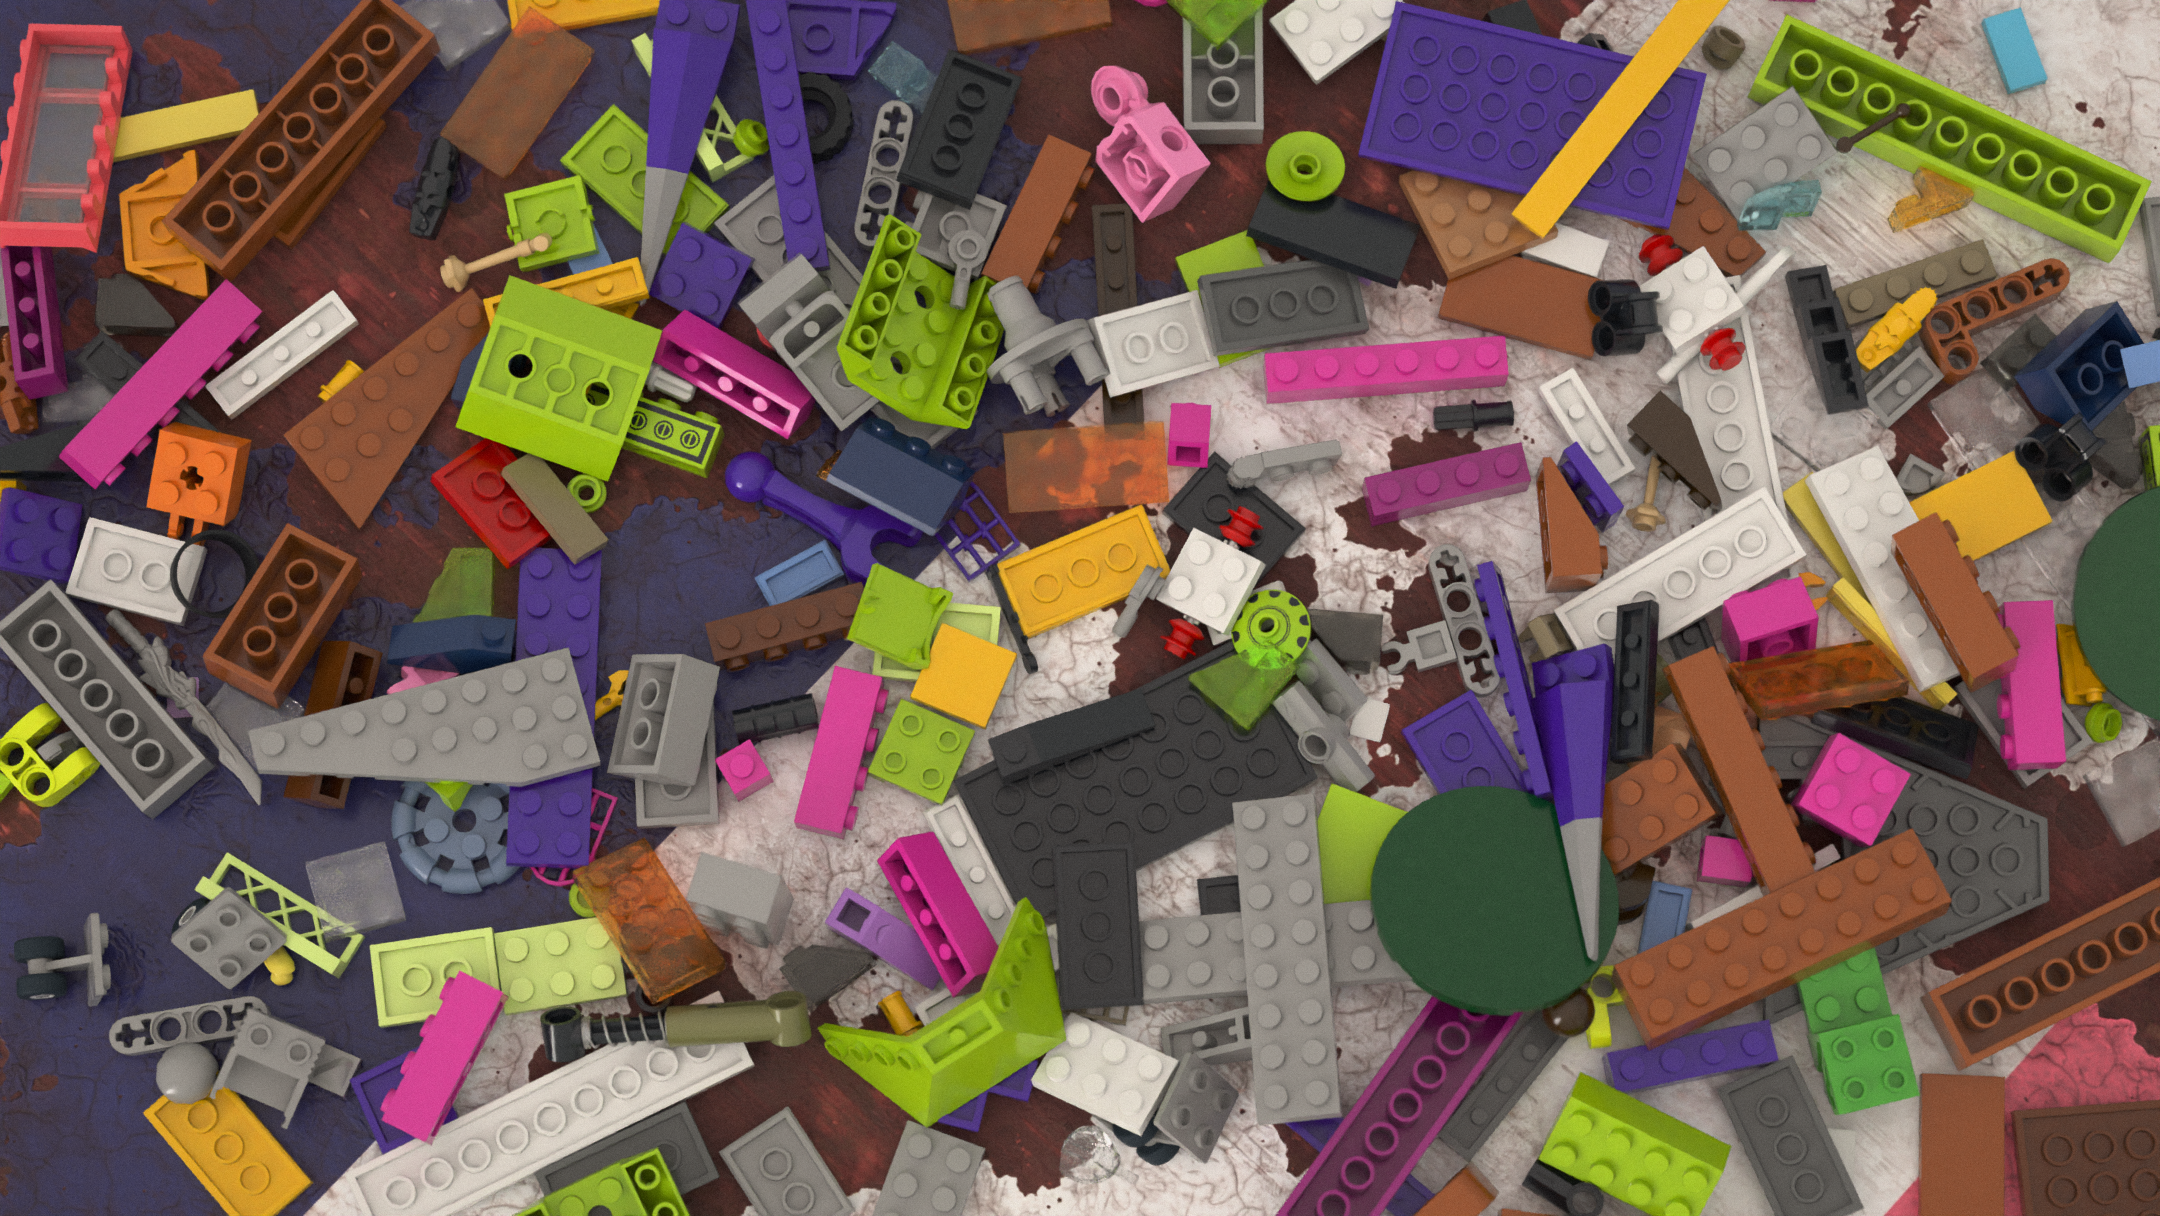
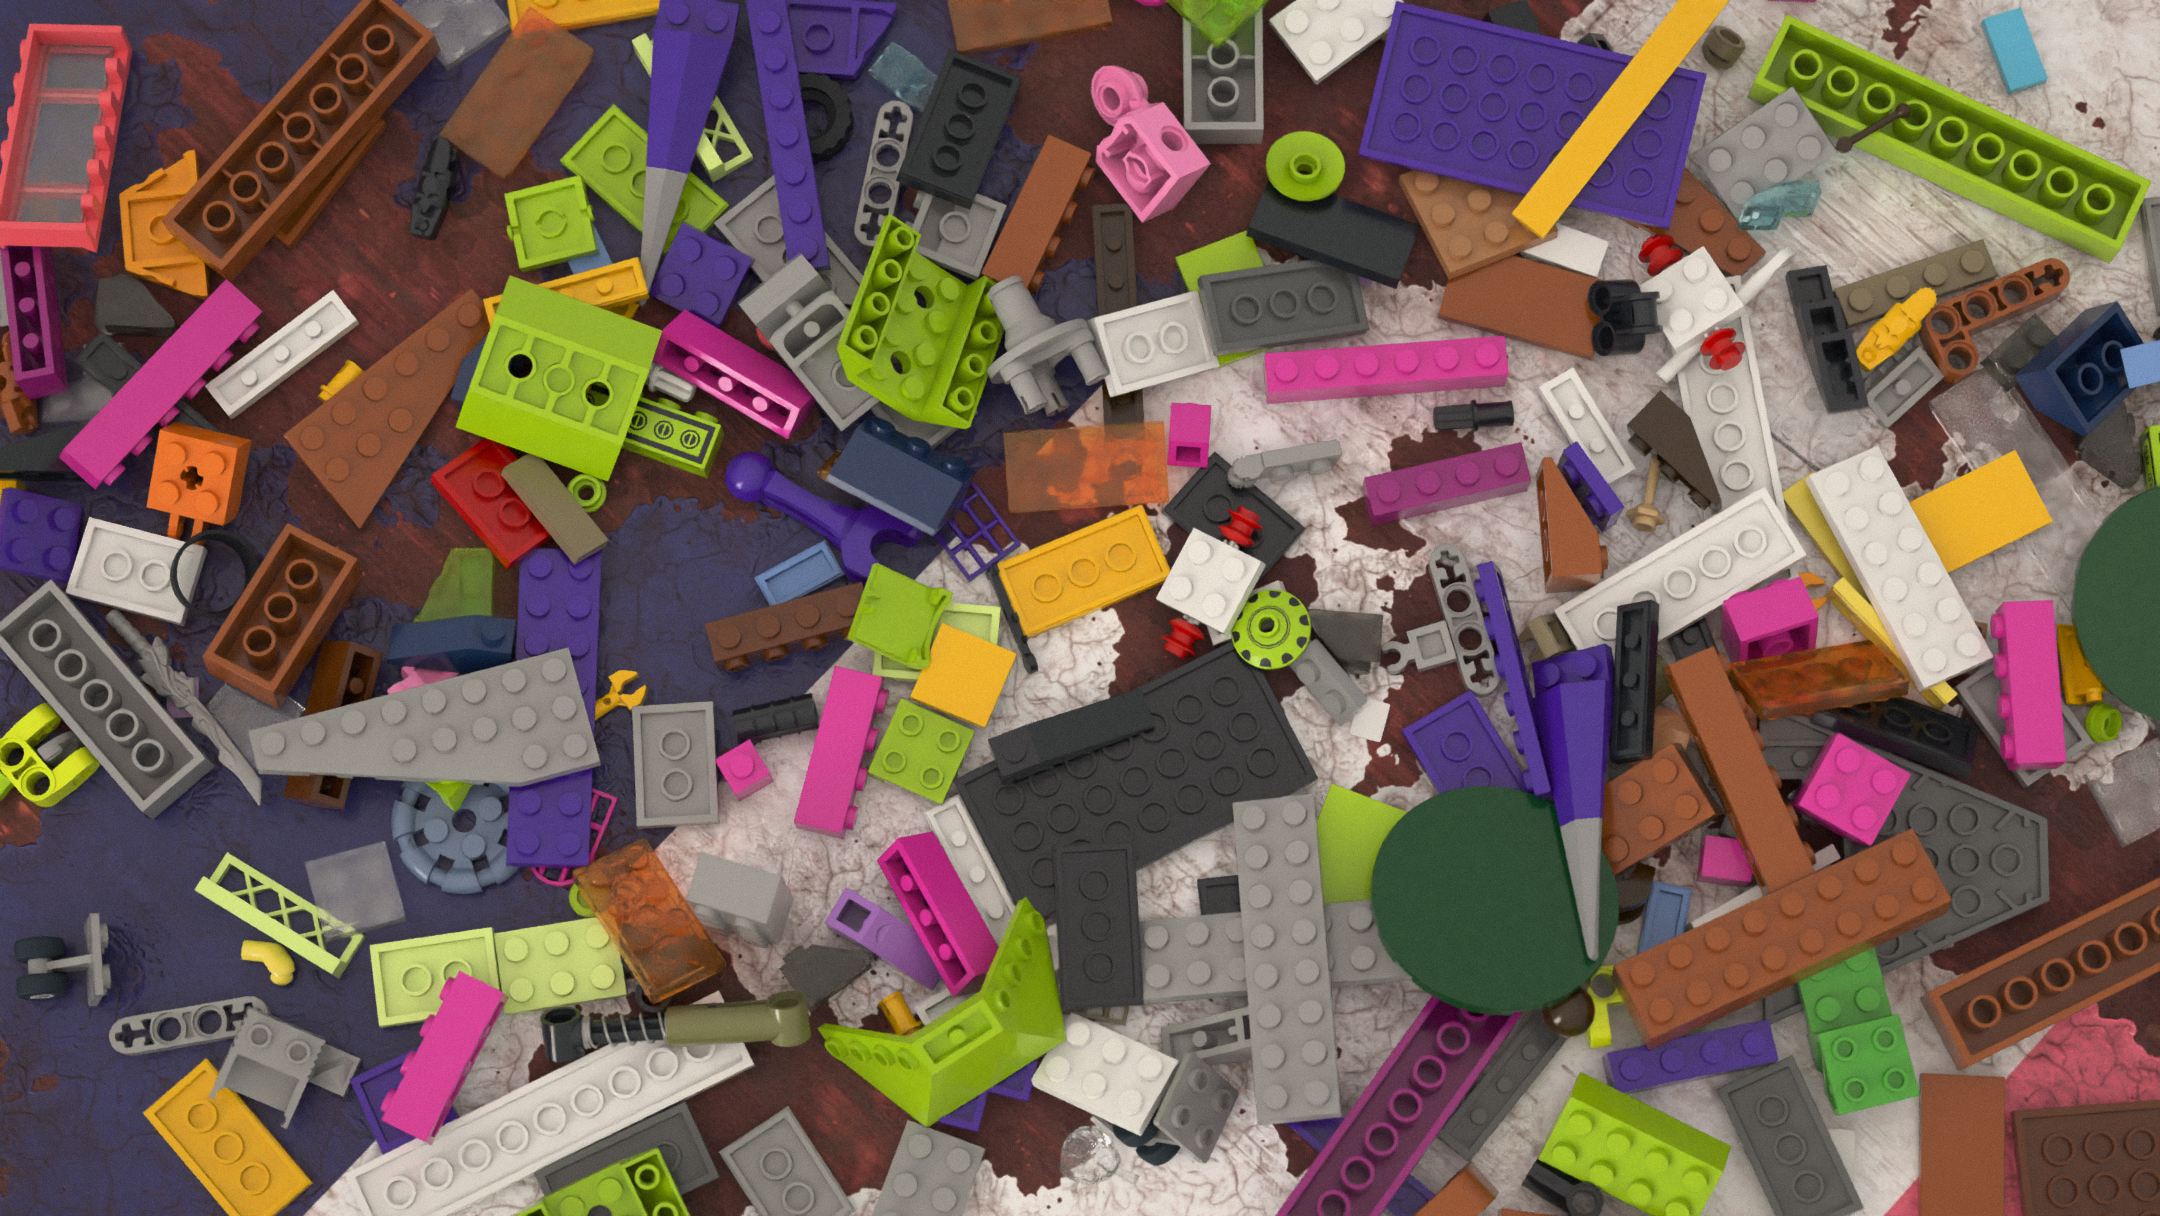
(185, 125): light yellow tile -> none
(186, 1073): light grey hair -> none
(226, 936): light grey plate -> none
(456, 272): tan piece -> none
(664, 719): light grey slope -> none
(751, 138): lime plate -> none
(966, 251): light grey plate -> none
(1148, 586): light grey plate -> none
(1247, 681): clear neon green wing -> none
(1323, 737): light grey piece -> none
(1918, 476): light grey tile -> none
(1937, 198): clear yellow slope -> none
(1954, 602): dark orange brick -> none
(2064, 452): black piece -> none

